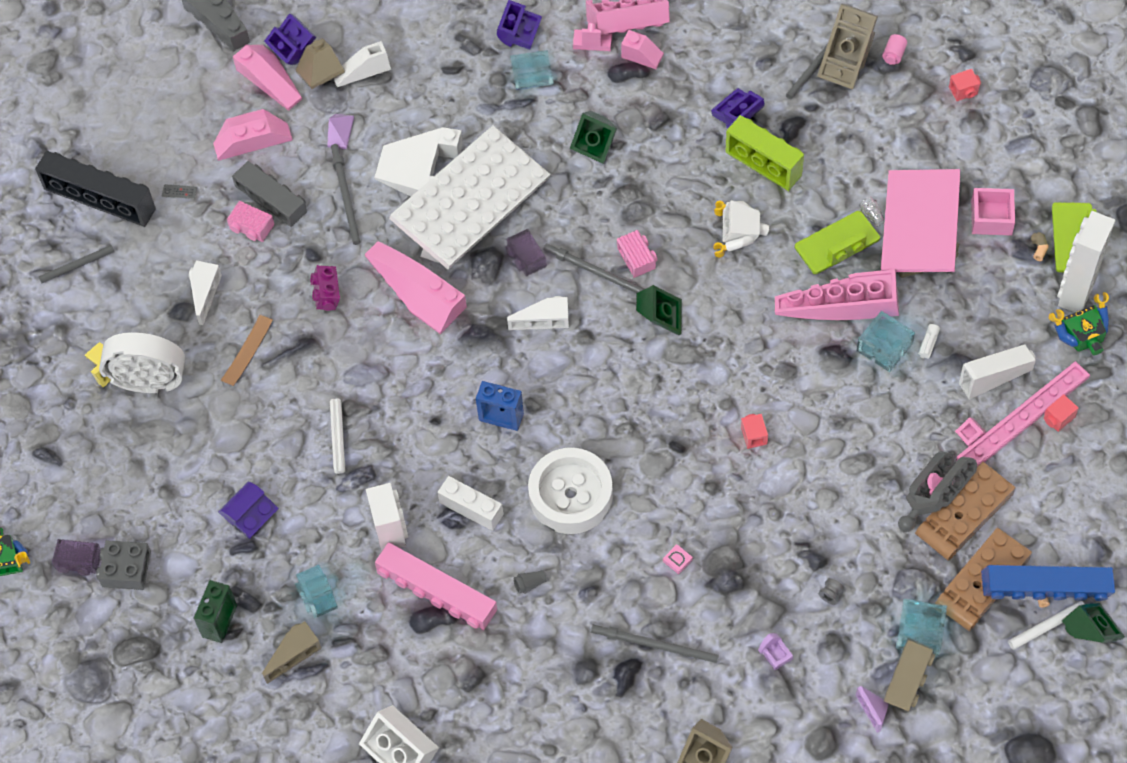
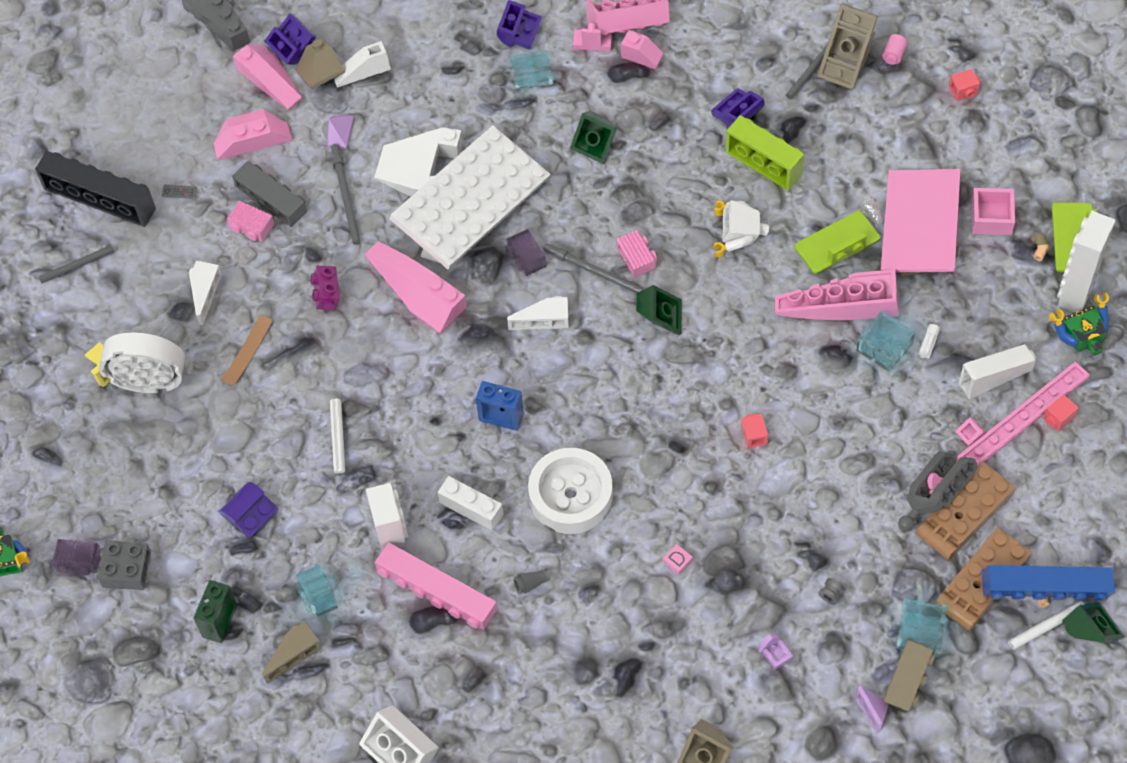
(613, 633): dark grey bar -> none

